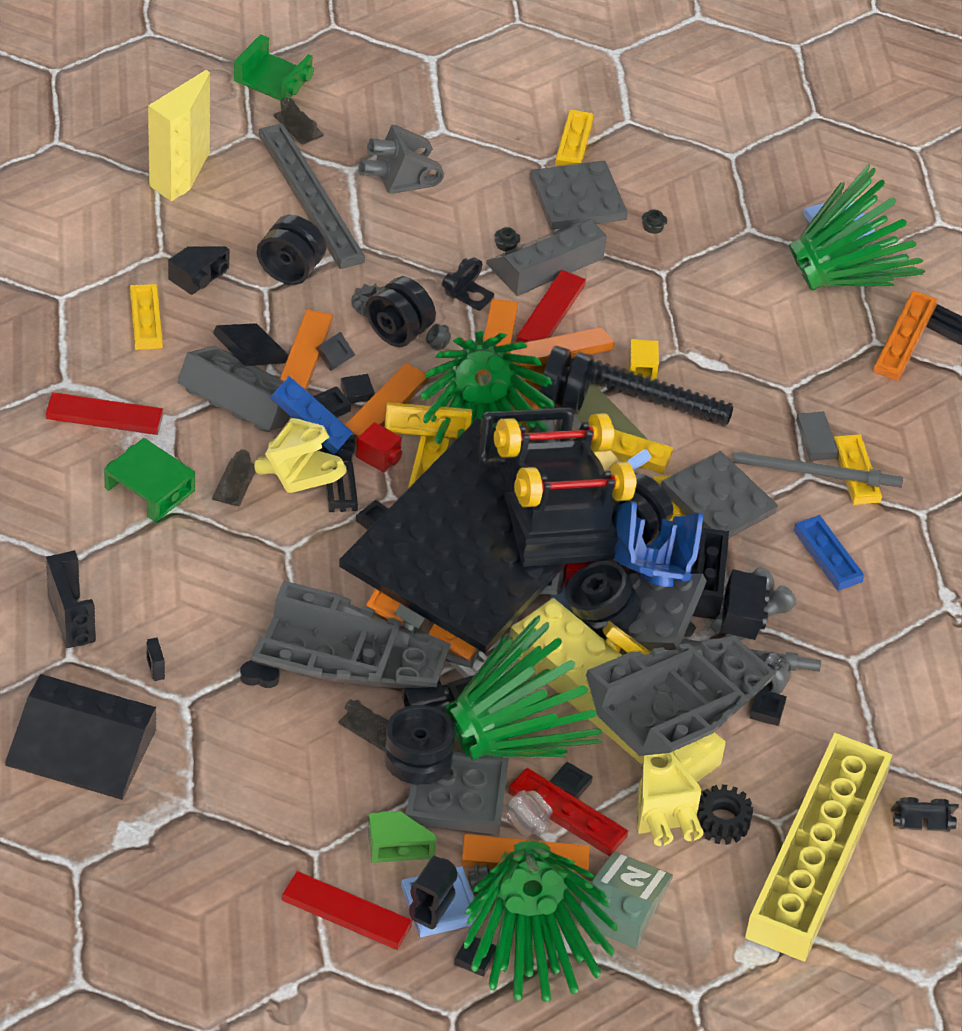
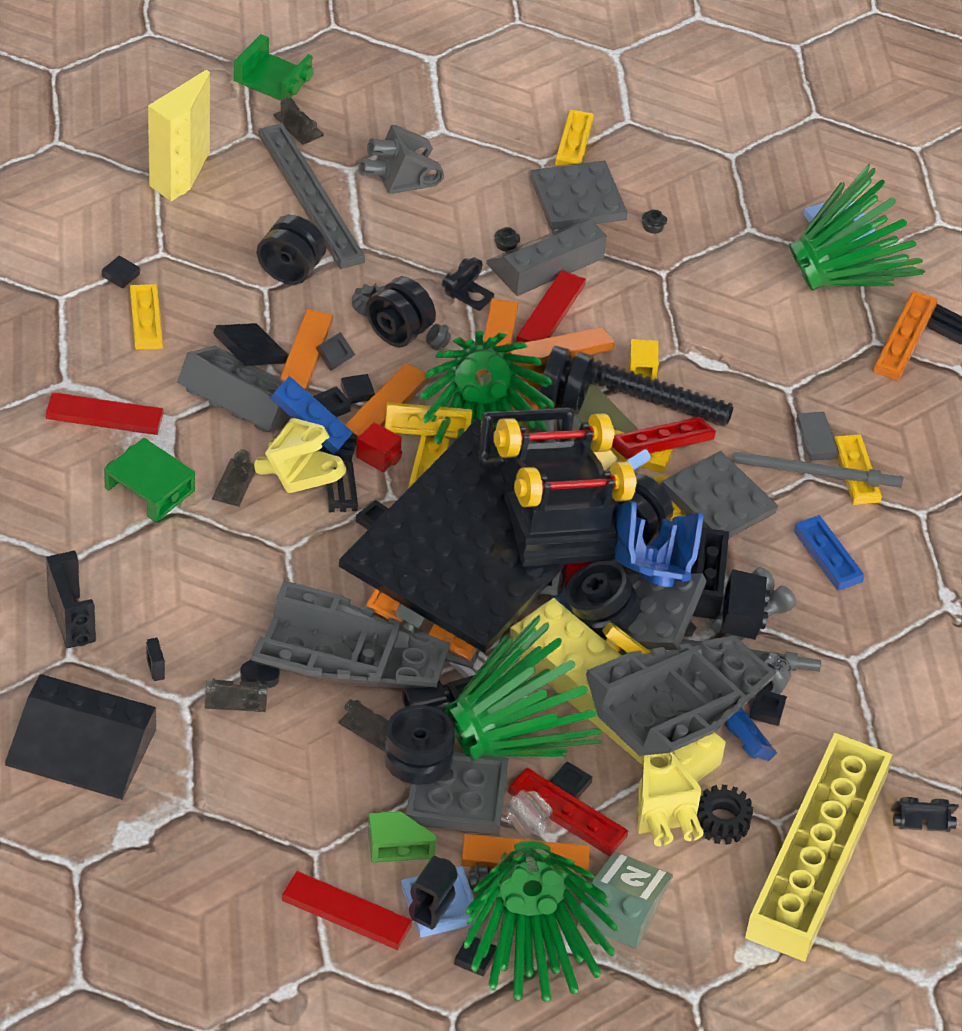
(120, 271): none -> black tile
(198, 266): black slope -> none
(242, 697): none -> clear smoke hinge
(663, 437): none -> red tile
(754, 741): none -> blue plate

